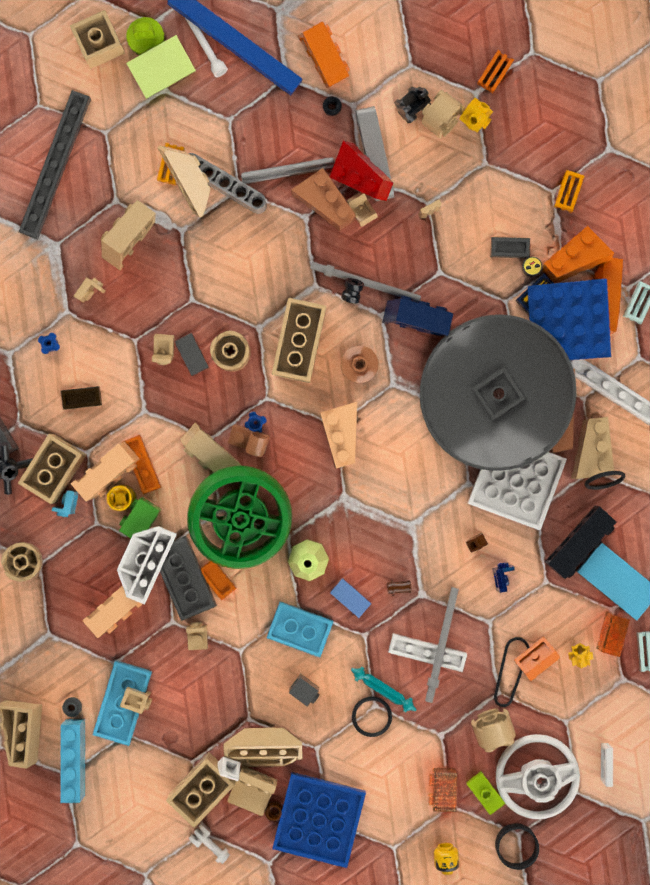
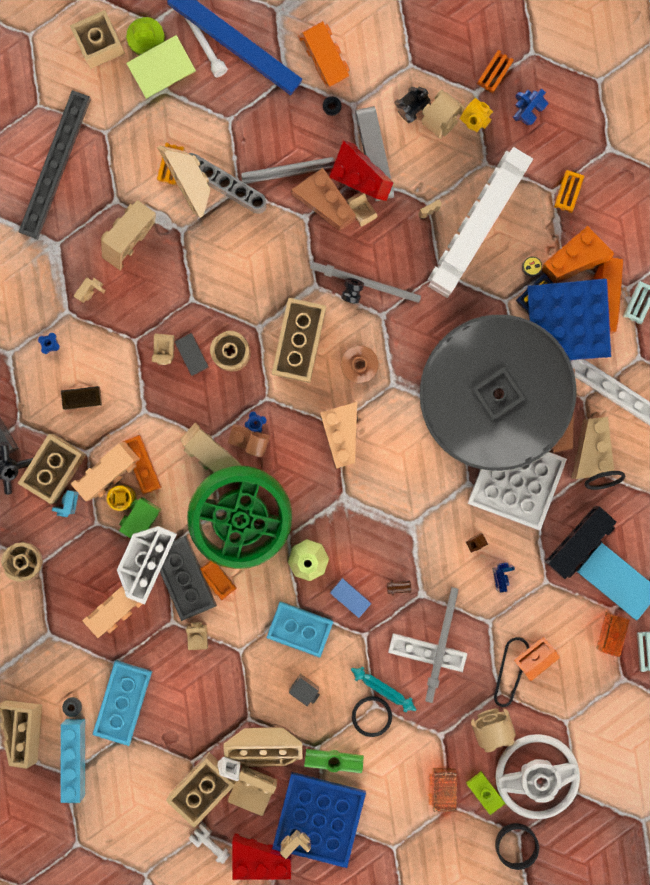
(136, 700): tan bracket -> none
(258, 861): none -> red wedge
(273, 816): reddish brown plate -> none
(290, 843): none -> tan bracket
(346, 763): none -> bright green piece
(418, 316): dark blue wedge -> none
(446, 858): yellow head -> none
(482, 217): none -> white brick
(510, 247): dark grey tile -> none
(526, 103): none -> blue hips
(580, 655): yellow gear -> none
(607, 764): white tile -> none

